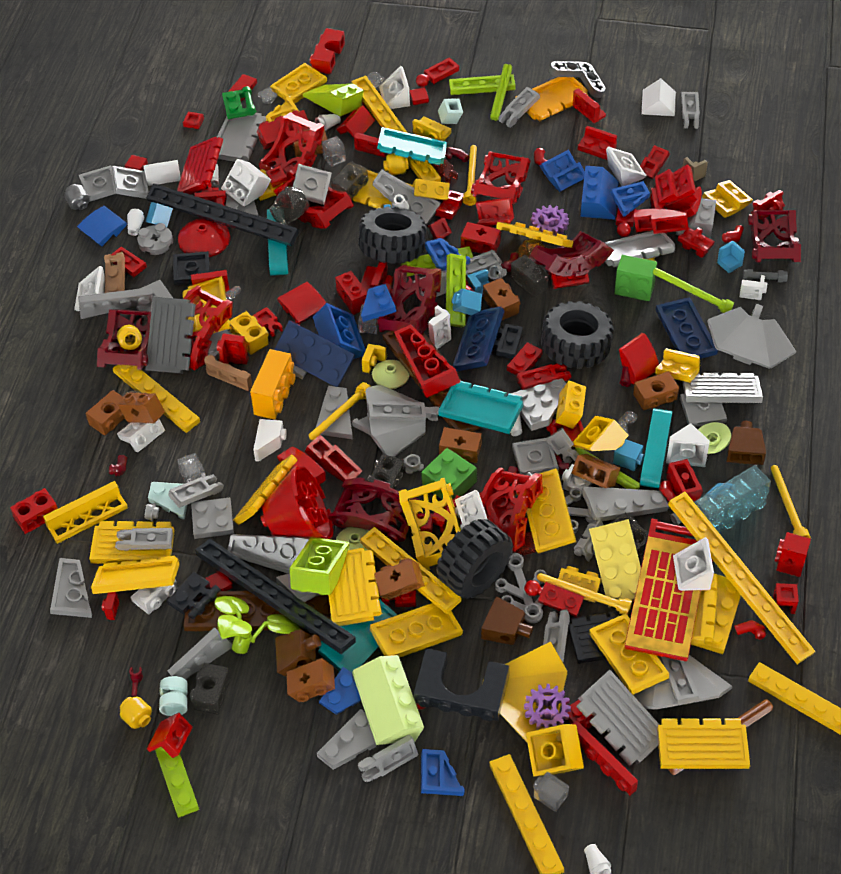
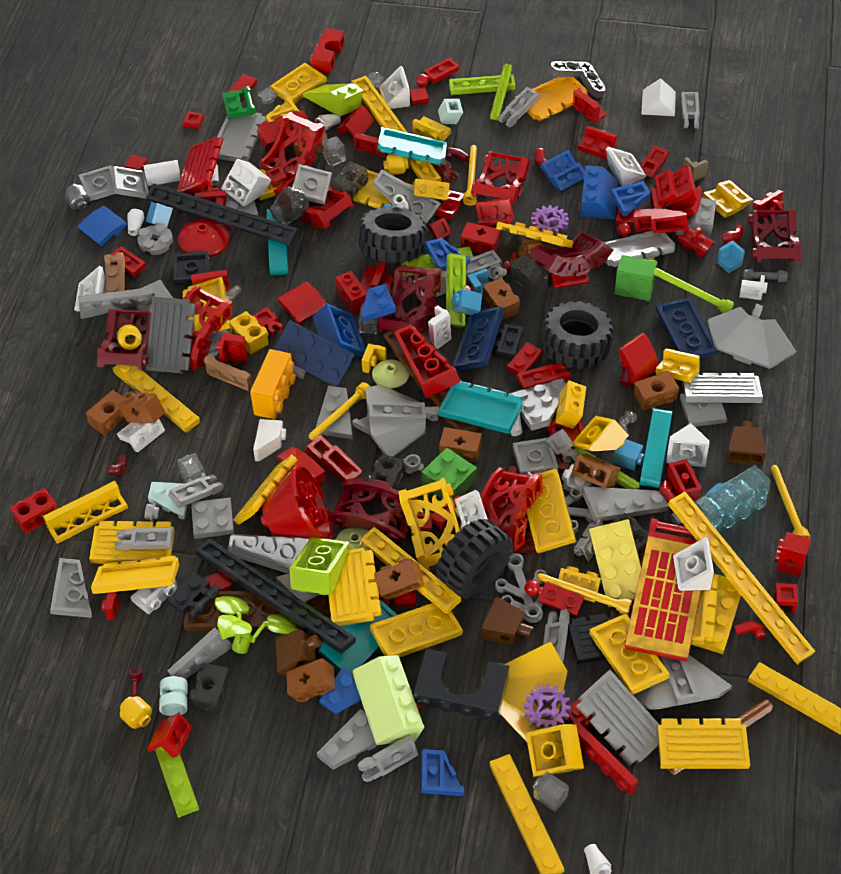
(718, 436): yellowish green dish -> none

